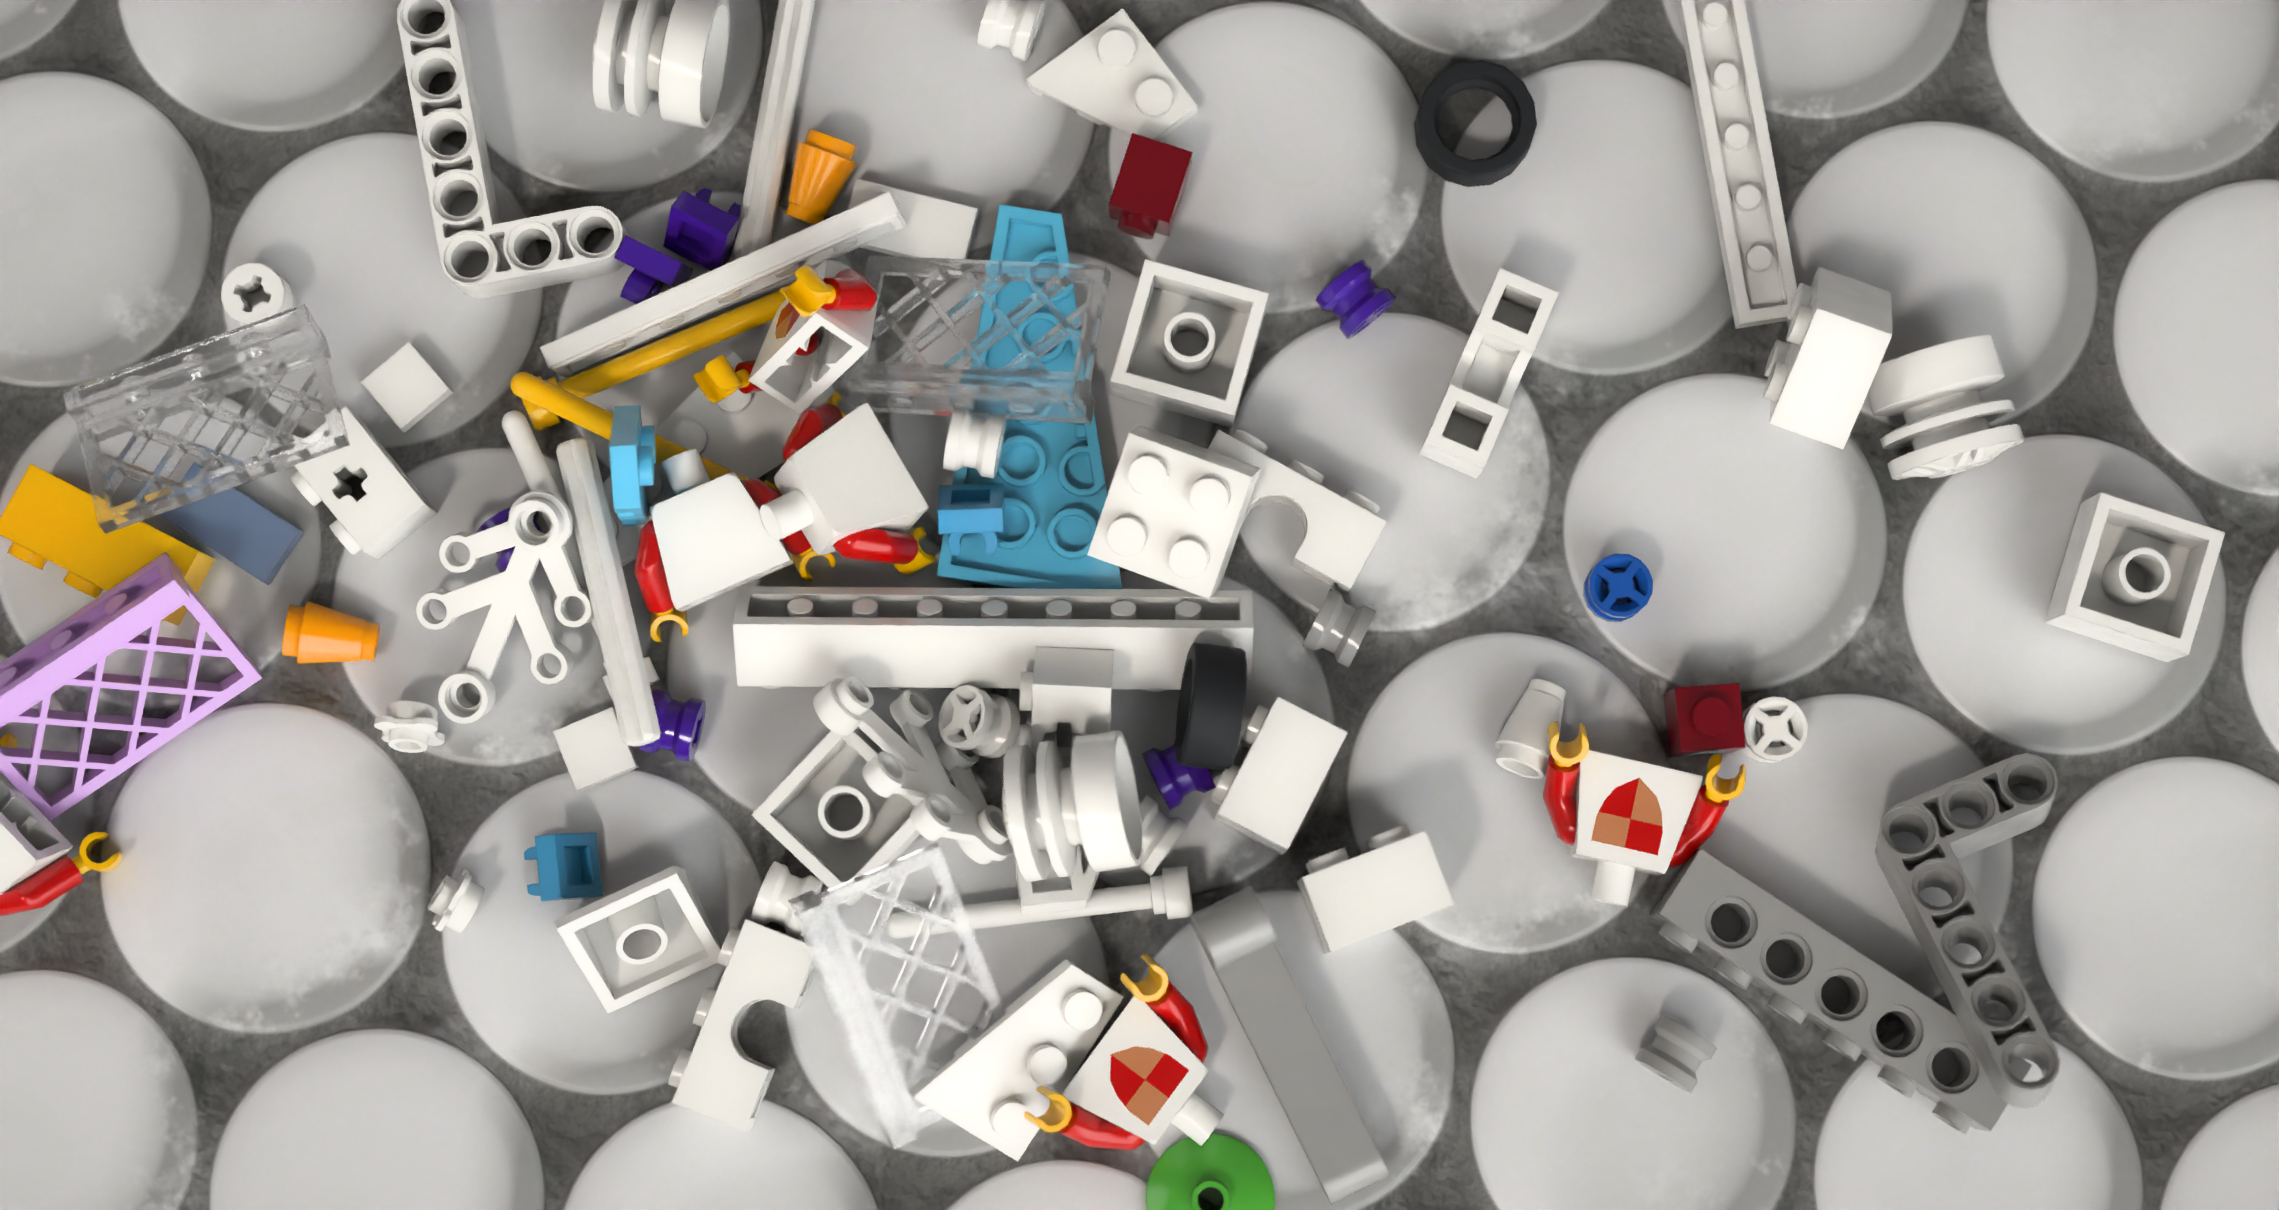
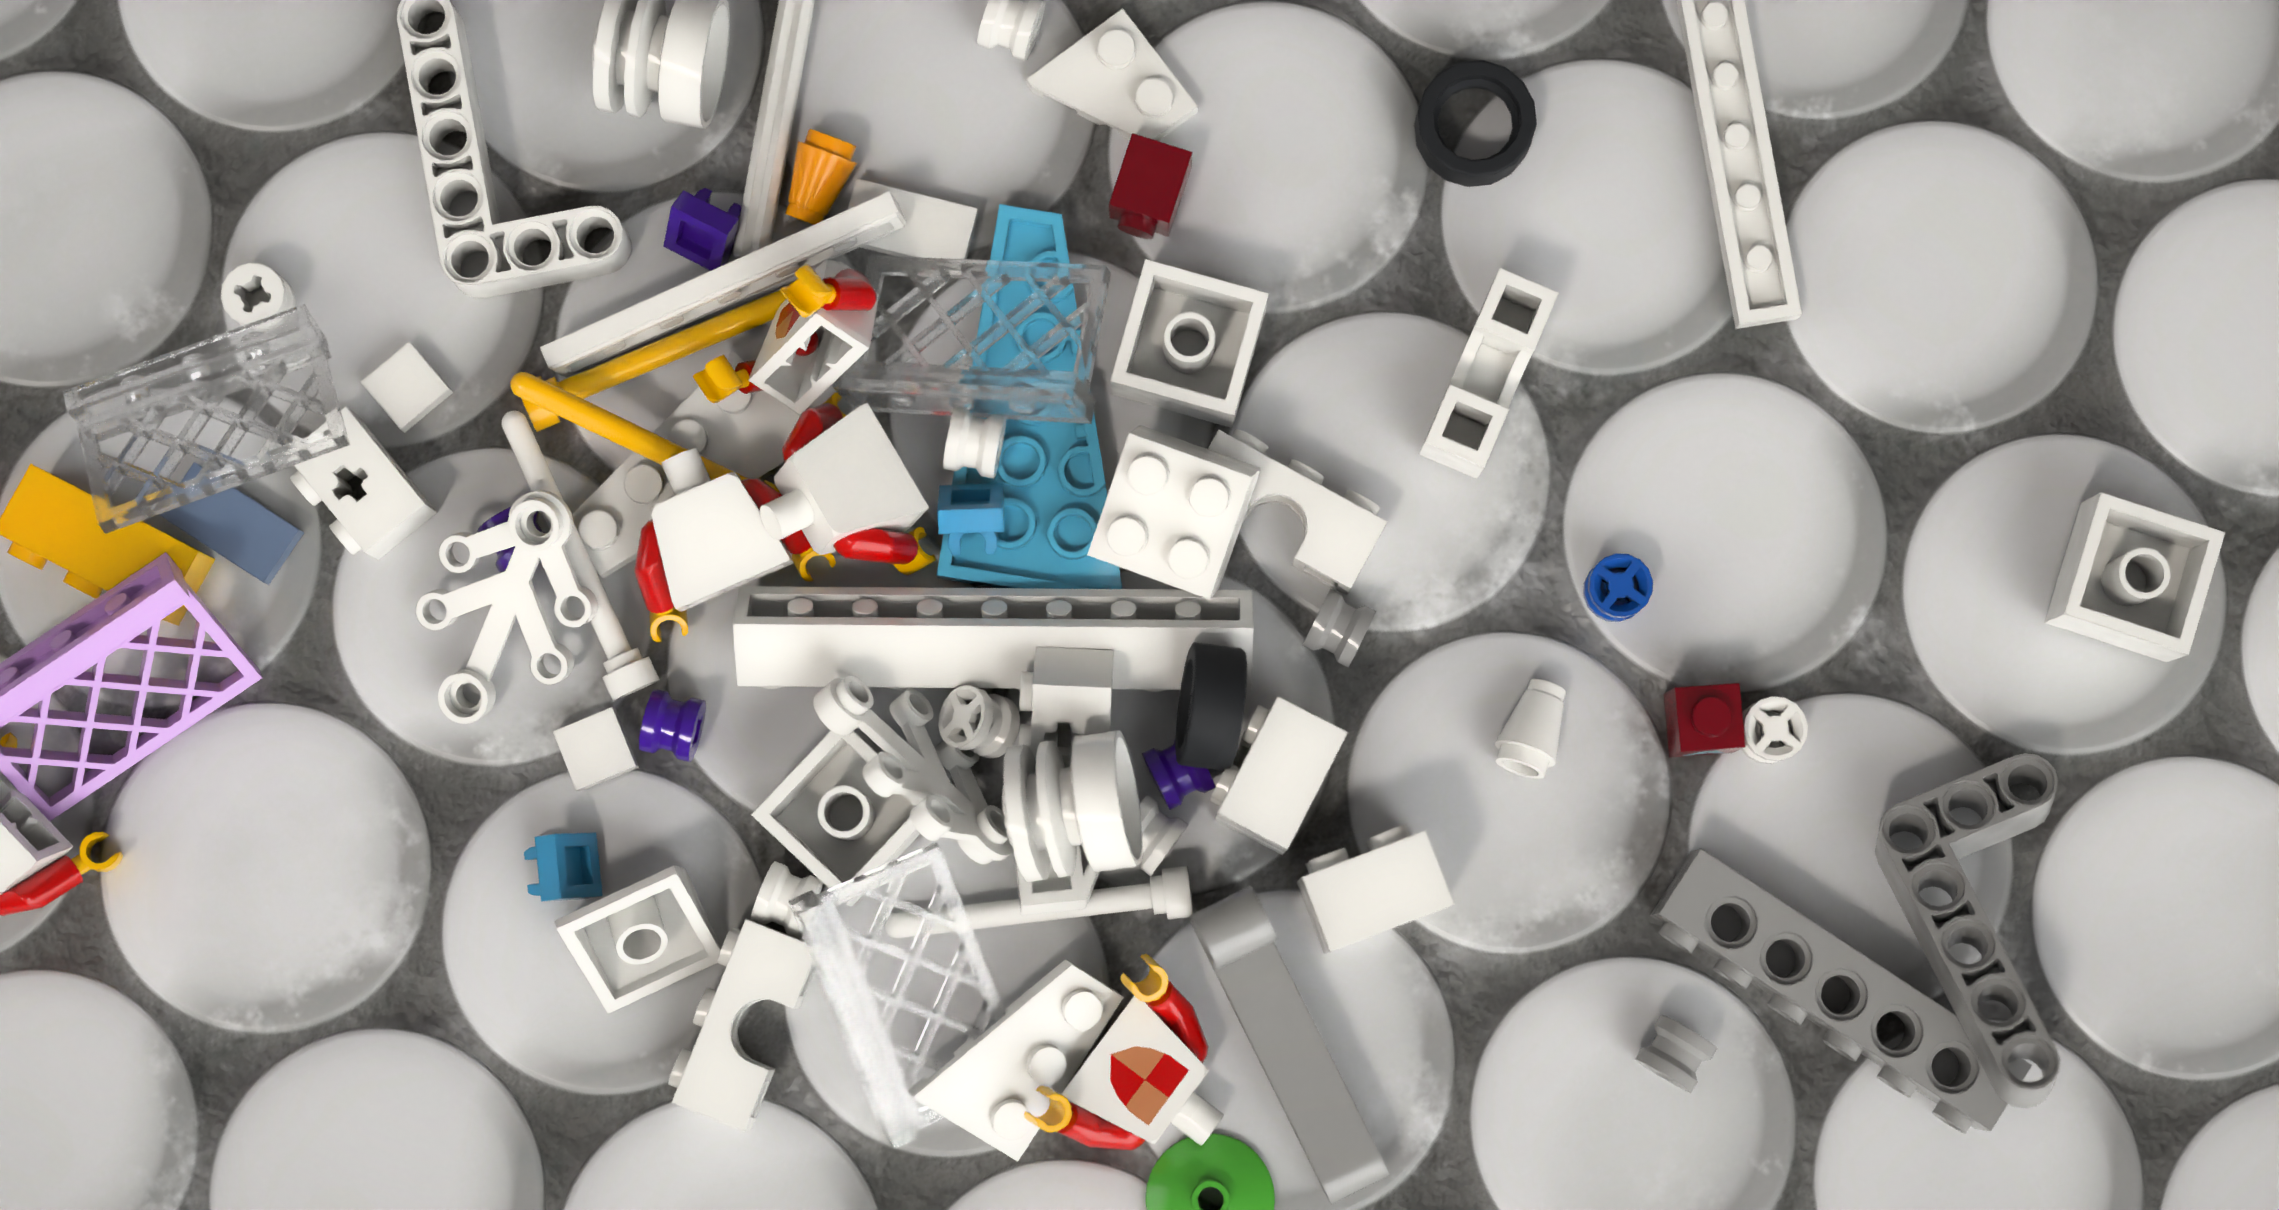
(328, 635): light orange cone -> none
(410, 726): white plate -> none
(455, 901): white plate -> none
(608, 592): white axle -> none
(632, 464): medium azure wing -> none
(650, 270): dark purple tile -> none
(1355, 299): dark purple wheel -> none
(1630, 811): torso -> none
(1829, 358): white brick -> none
(1943, 408): white wheel -> none

